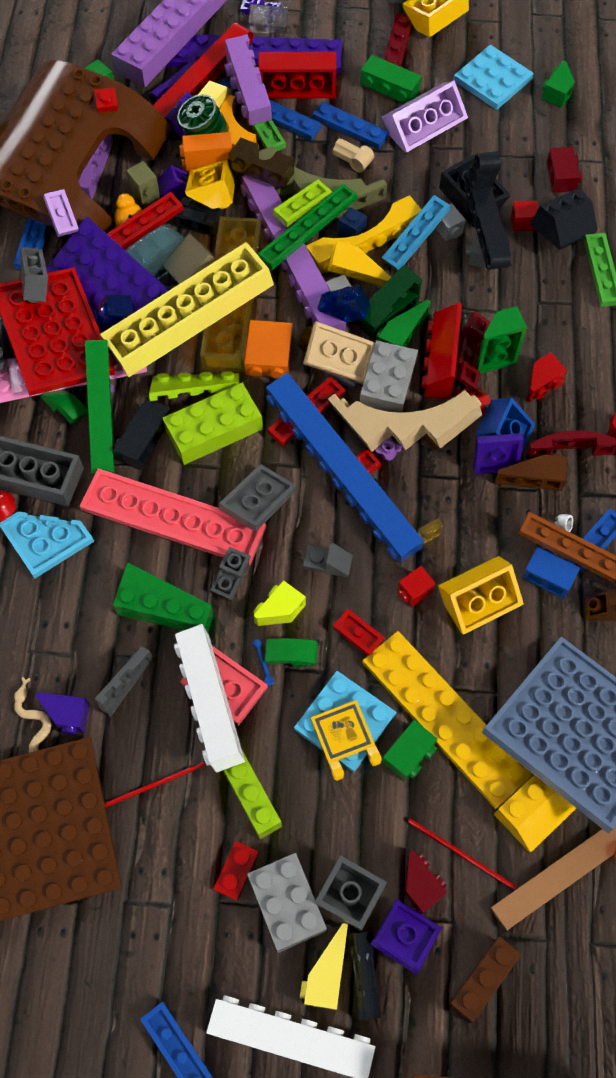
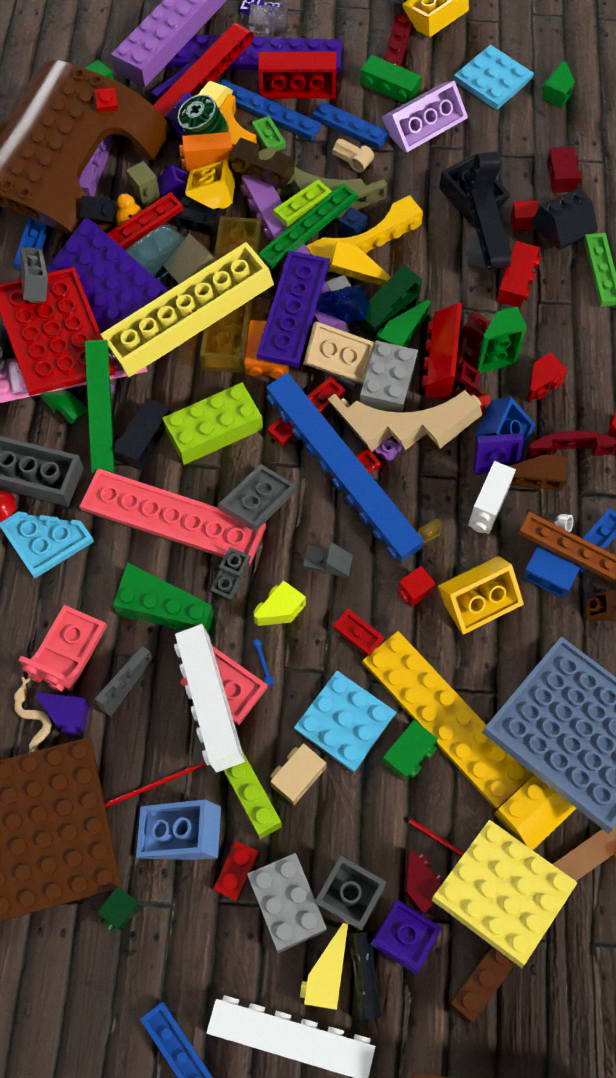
(60, 212): lavender plate -> none
(65, 650): none -> coral bracket
(98, 209): none -> black slope
(112, 310): clear blue slope -> none
(118, 910): none -> dark green brick
(179, 831): none -> medium blue slope
(192, 384): lime wing -> none
(247, 81): medium lavender wedge -> none
(293, 309): none -> dark purple plate
(294, 651): green slope -> none
(297, 774): none -> tan brick
(343, 734): yellow flag -> none
(416, 233): dark azure plate -> none
(452, 224): light grey brick -> none
(491, 497): none -> white brick
(505, 893): none -> light yellow plate
(519, 274): none -> red brick

